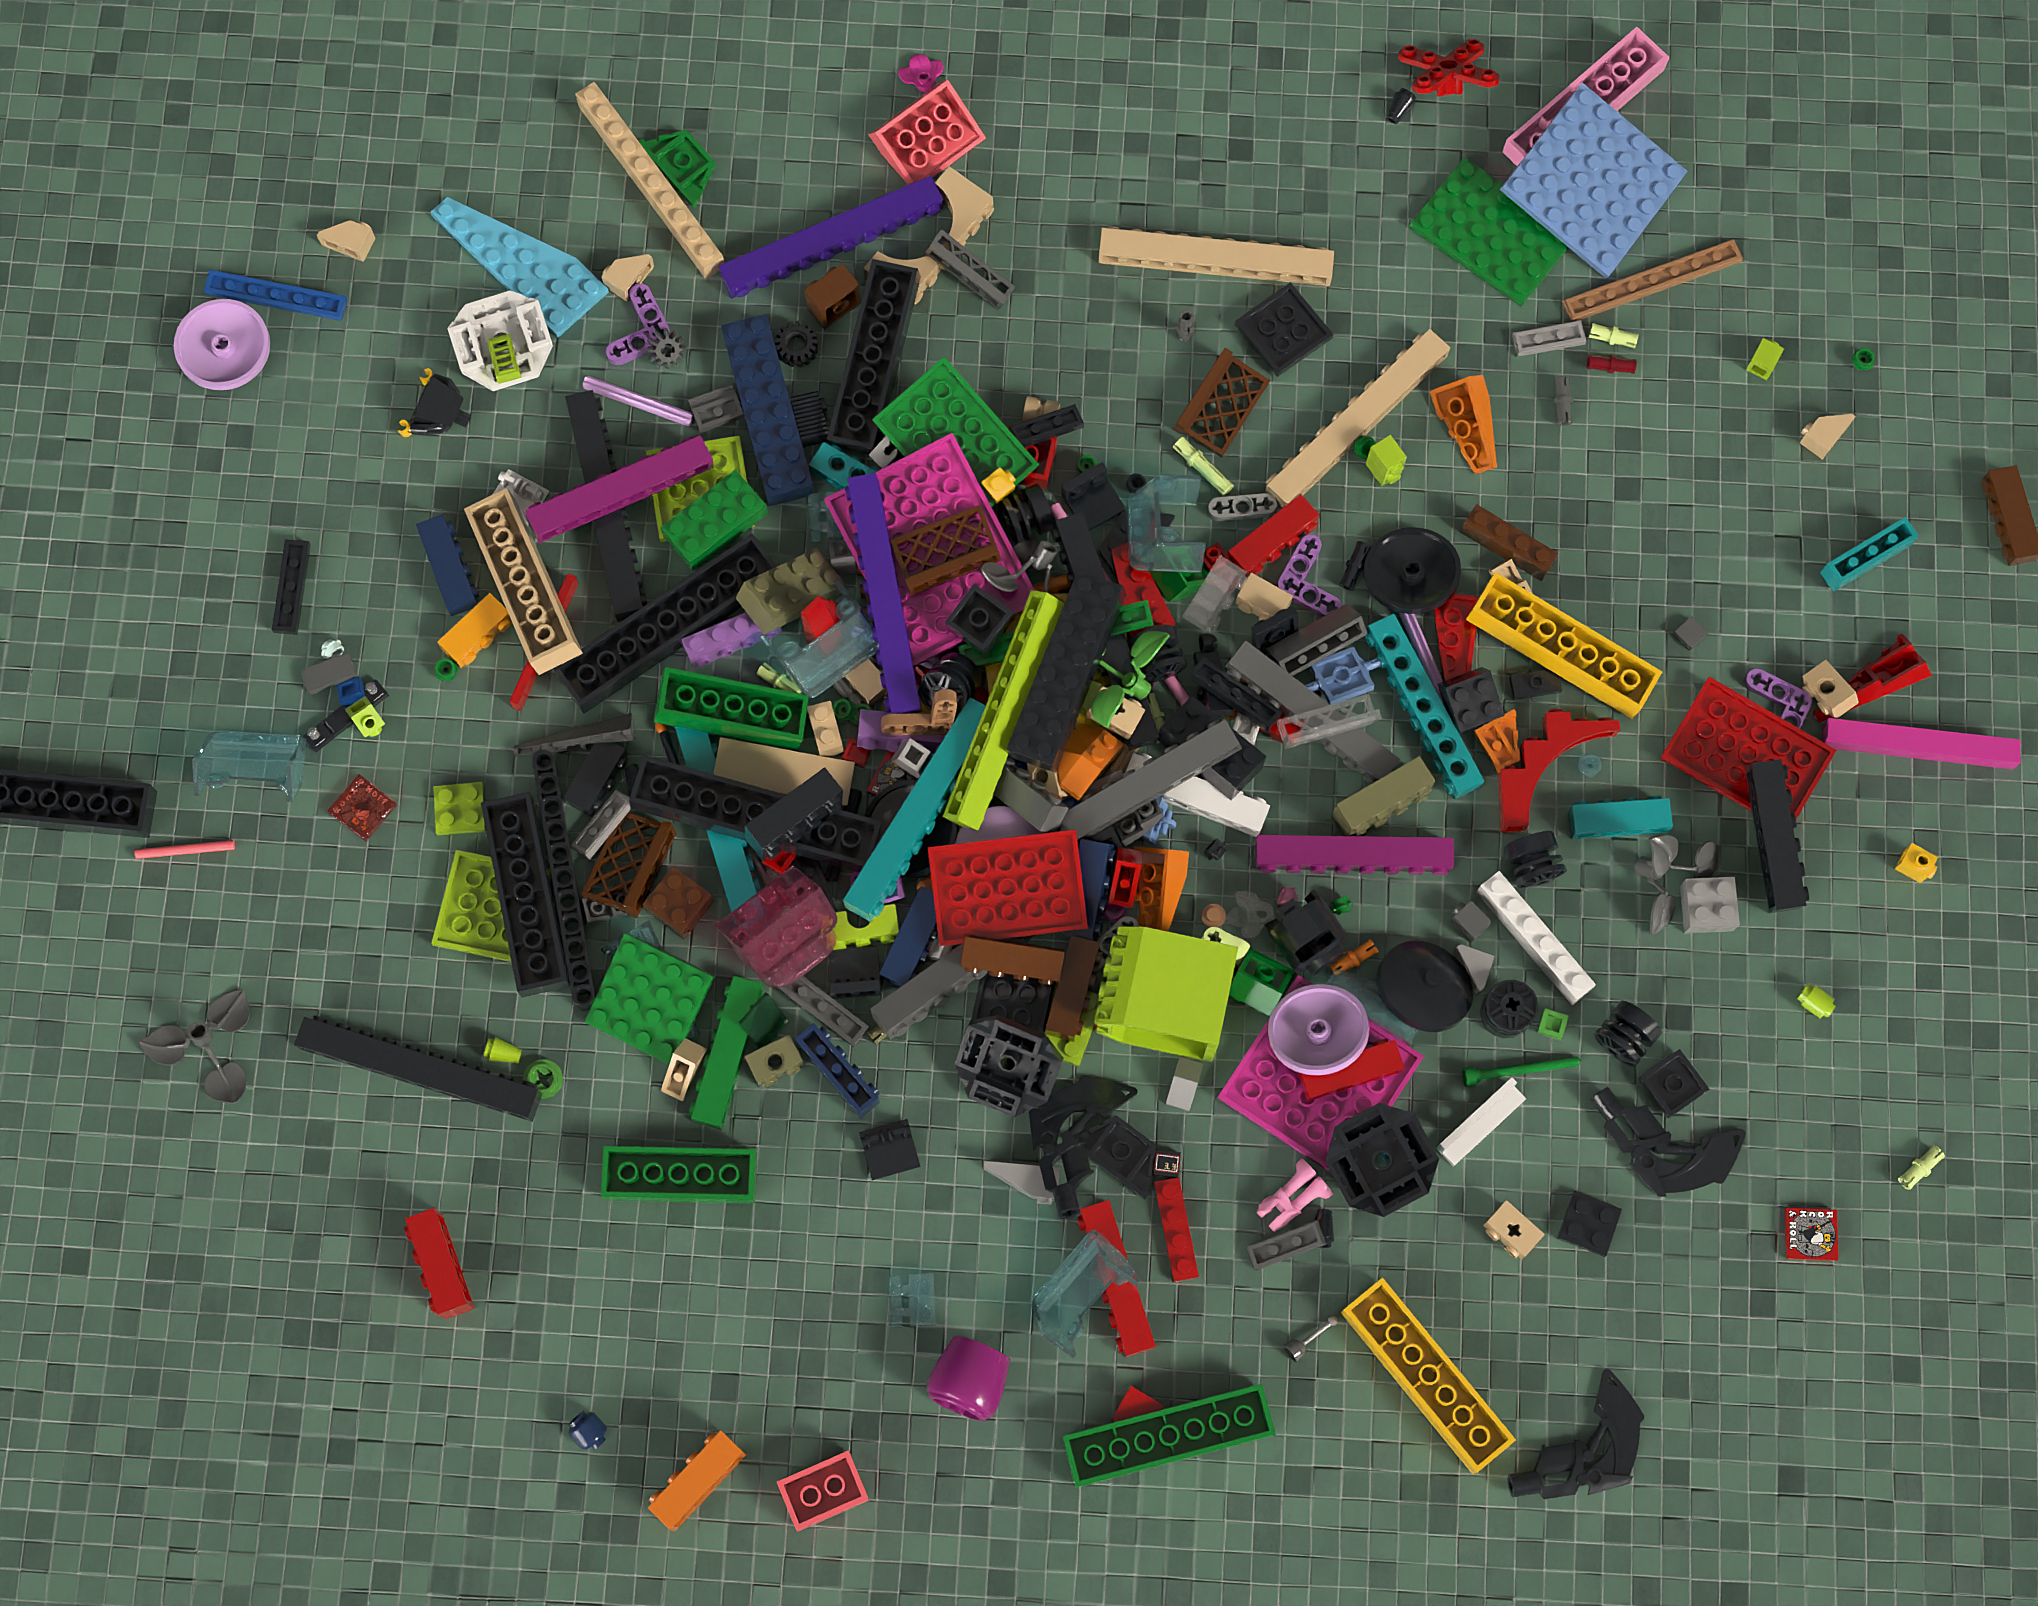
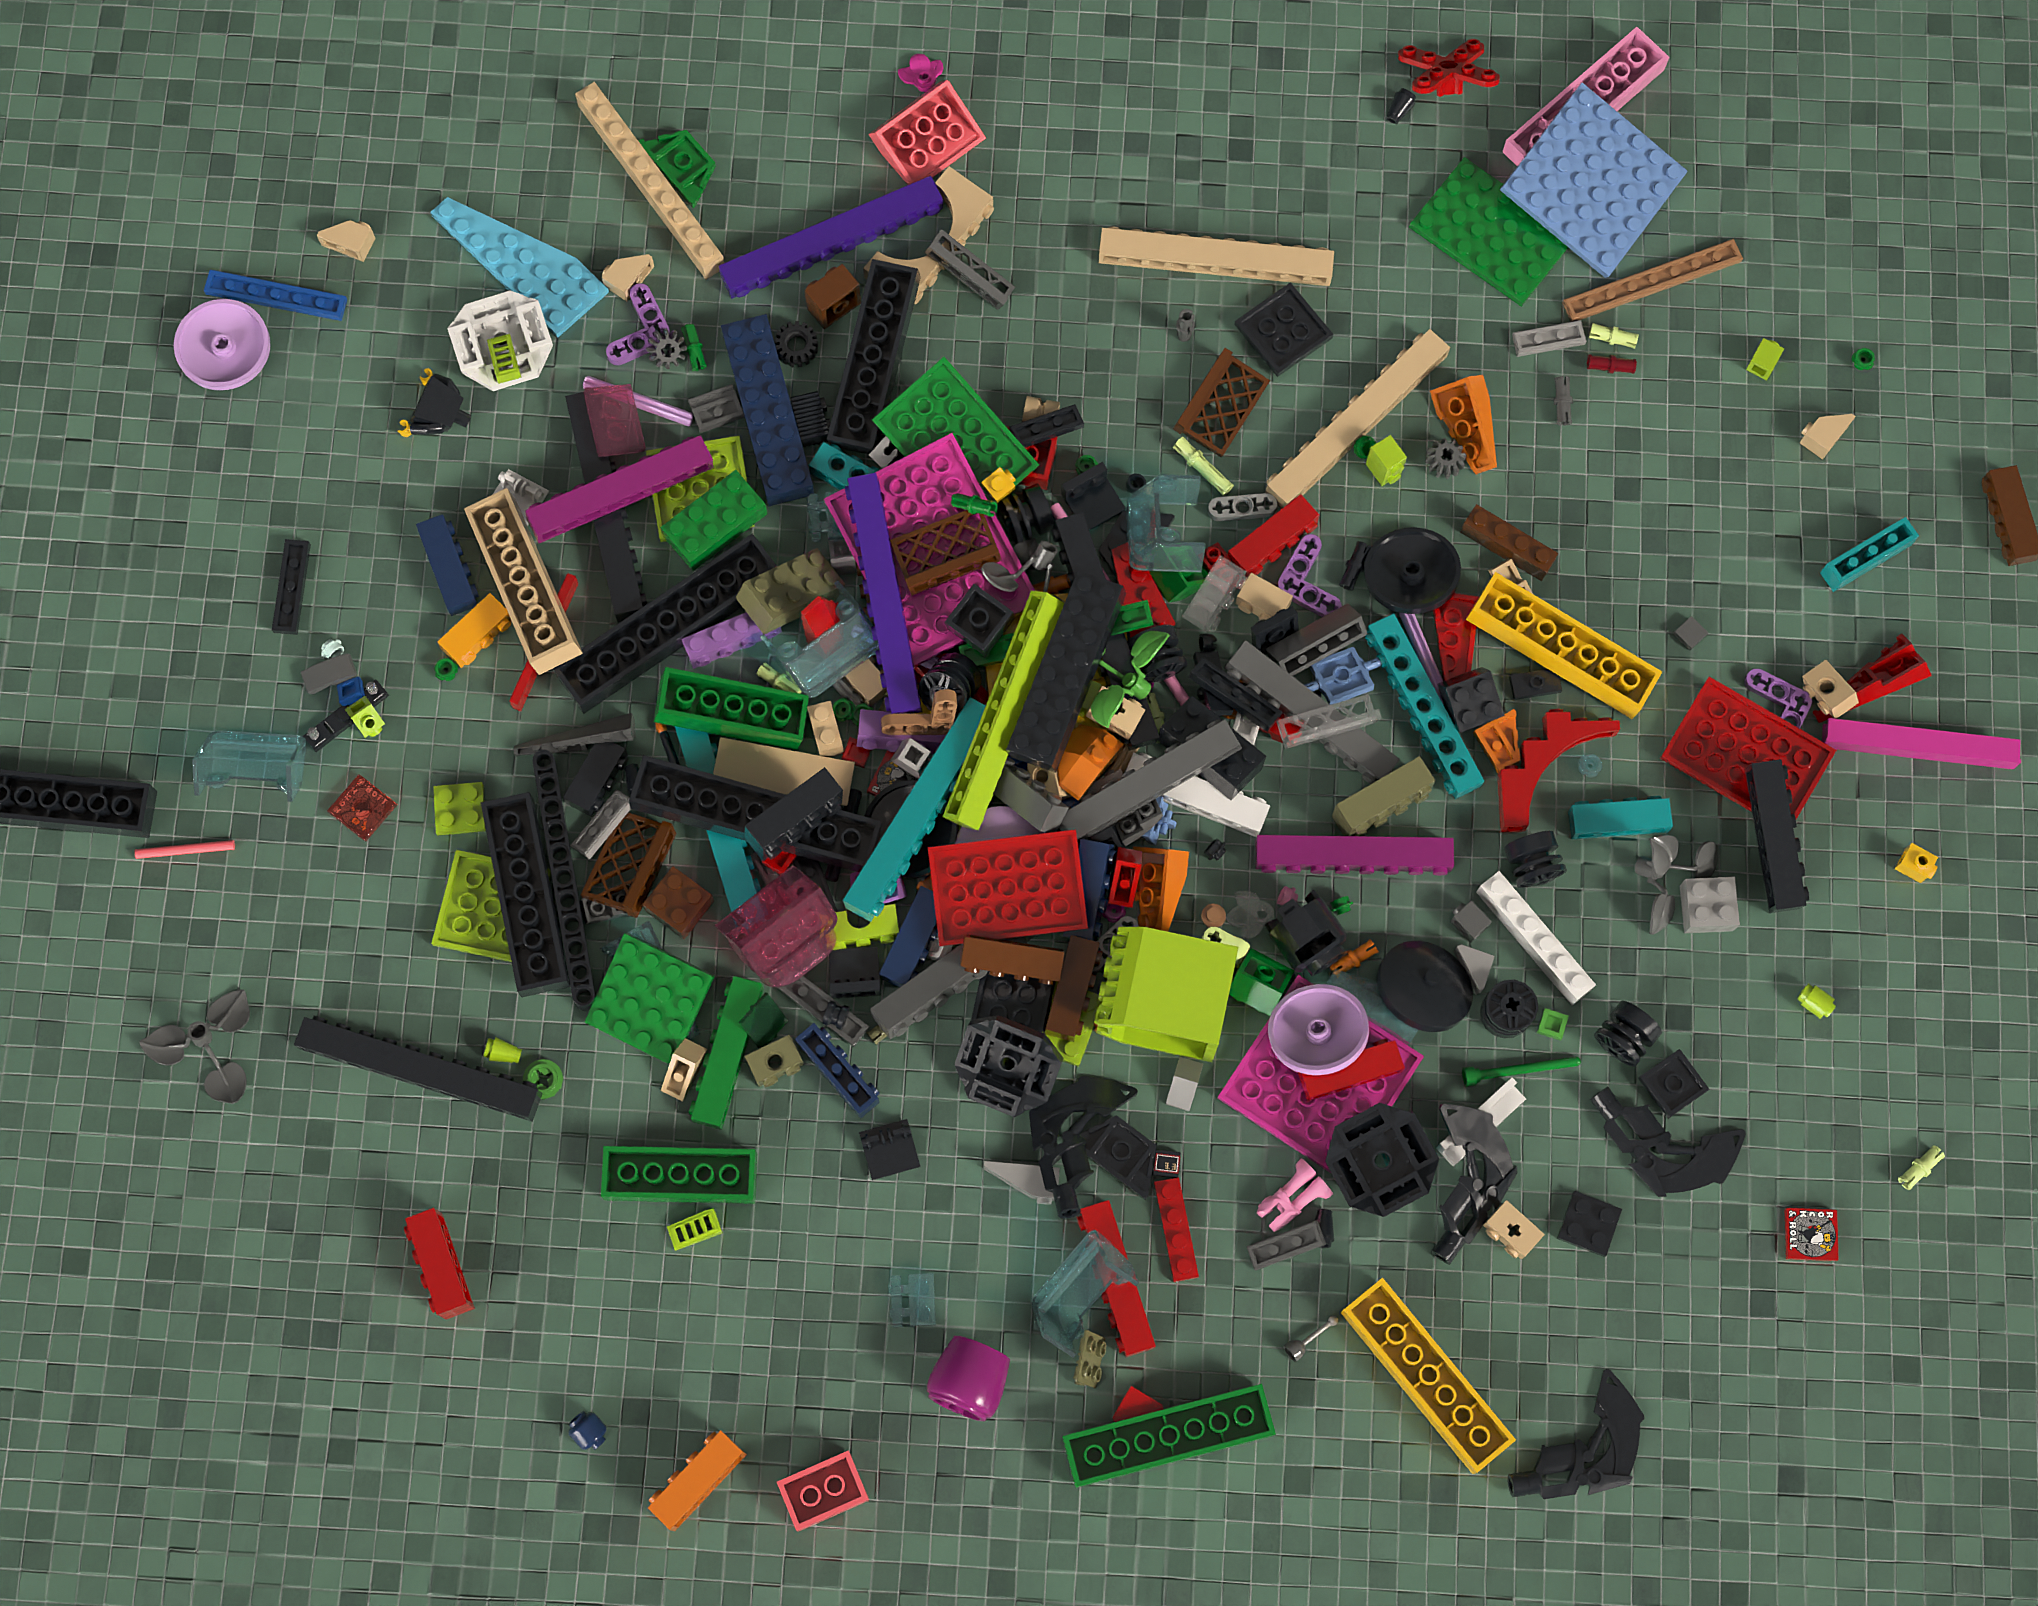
(614, 420): none -> clear pink tile
(693, 346): none -> green axle
(710, 1213): none -> lime slope
(836, 1015): none -> black wheel
(974, 504): none -> green axle
(1088, 1369): none -> olive hinge
(1443, 466): none -> dark grey gear
(1473, 1131): none -> black piece

